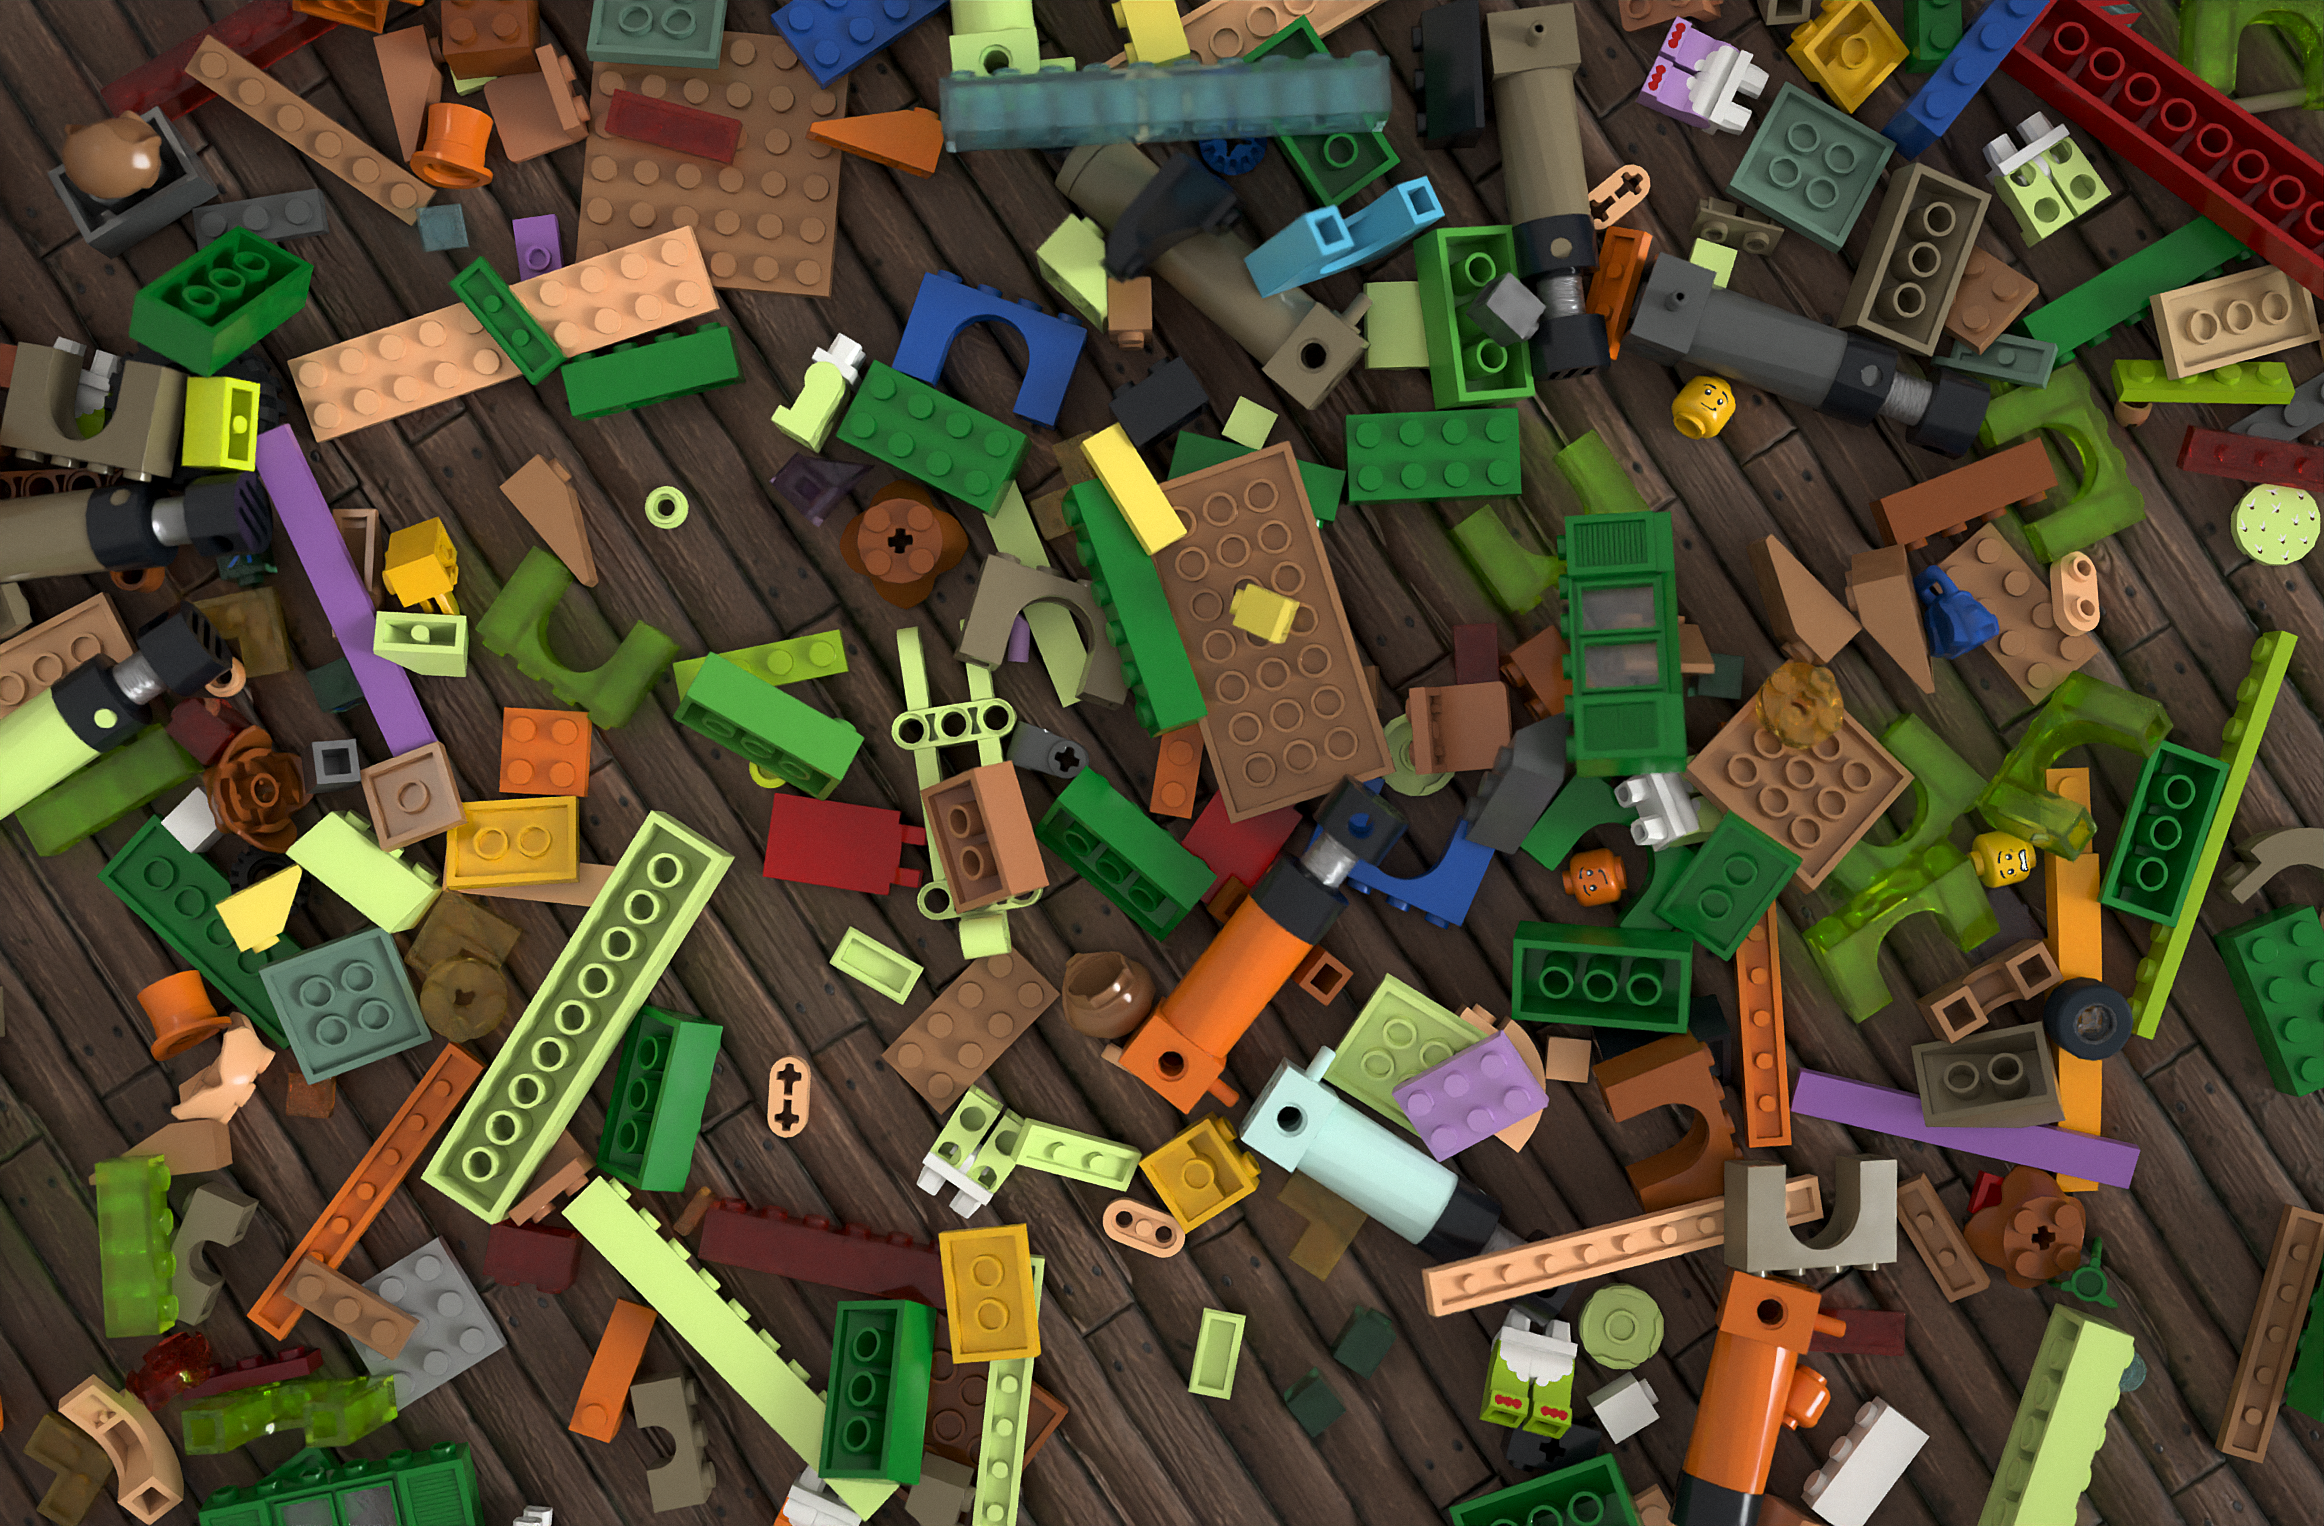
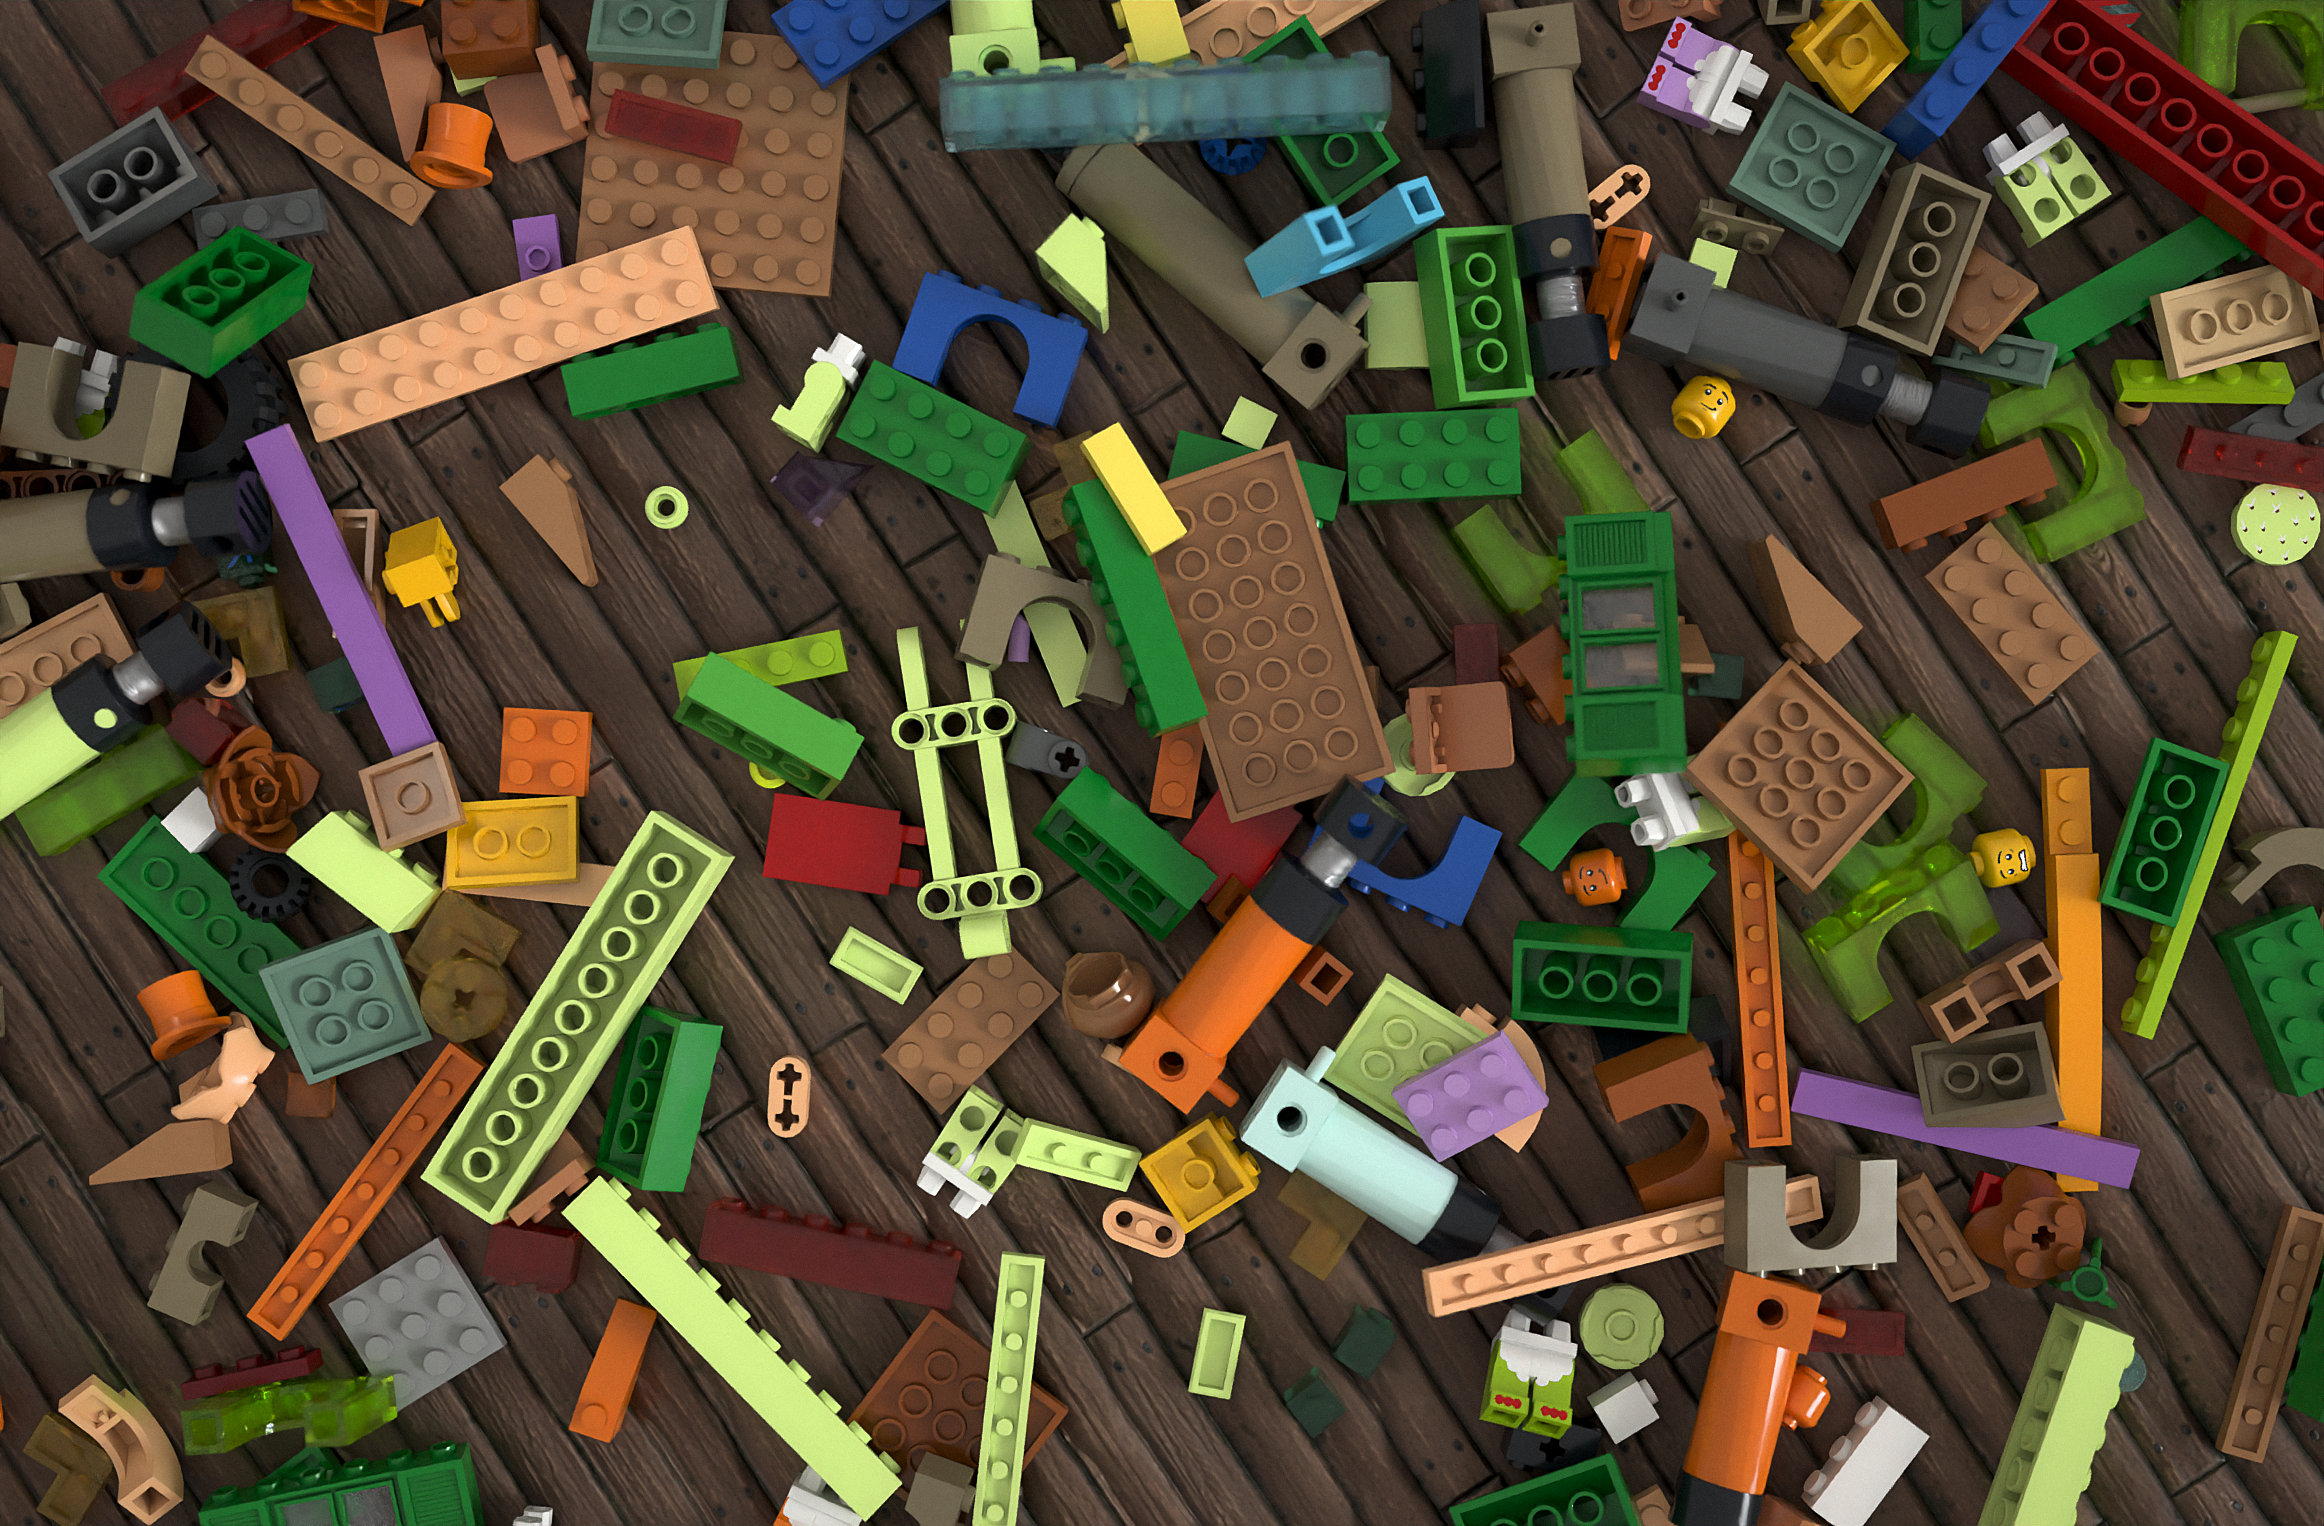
(112, 156): medium nougat helmet -> none
(136, 1245): clear neon green brick -> none
(170, 1369): clear red plate -> none
(220, 424): neon yellow brick -> none
(261, 909): light yellow slope -> none
(330, 766): flat silver brick -> none
(351, 1307): medium nougat plate -> none
(423, 642): yellowish green slope -> none
(441, 227): clear light blue plate -> none
(507, 320): green tile -> none
(519, 627): clear neon green arch -> none
(669, 1402): dark tan arch -> none
(694, 1211): clear orange tile -> none
(878, 1392): green slope -> none
(895, 138): orange slope -> none
(936, 544): dark orange brick -> none
(984, 836): nougat slope -> none
(989, 1293): yellow plate -> none
(1130, 313): medium nougat brick -> none
(1158, 404): black brick -> none
(1169, 210): black slope -> none
(1264, 612): light yellow slope -> none
(1506, 310): flat silver brick -> none
(1518, 786): dark grey slope -> none
(1567, 1058): light nougat tile -> none
(1728, 885): green tile -> none
(1819, 692): clear yellow plate -> none
(1889, 609): medium nougat slope -> none
(1953, 617): blue piece -> none
(2074, 594): light nougat plate -> none
(2078, 714): clear neon green arch -> none
(2101, 1029): black wheel -> none

